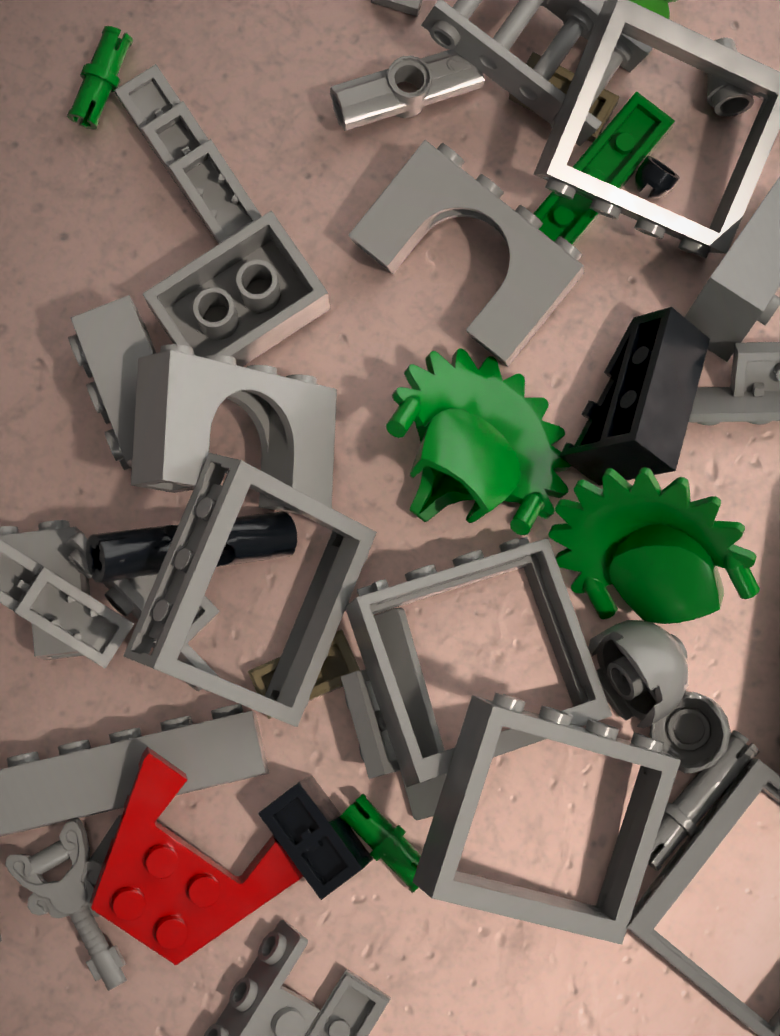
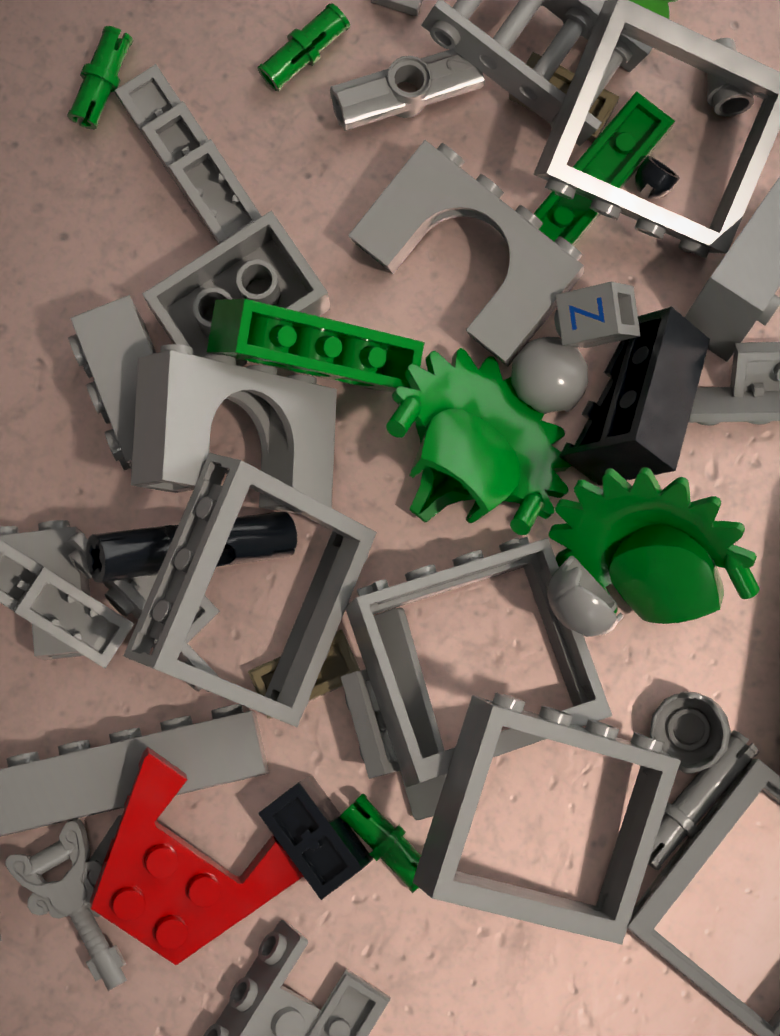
(304, 47): none -> green pin
(311, 344): none -> green brick
(549, 375): none -> light grey hair
(581, 601): none -> light grey hair
(597, 315): none -> light grey brick
(641, 670): light grey cylinder -> none

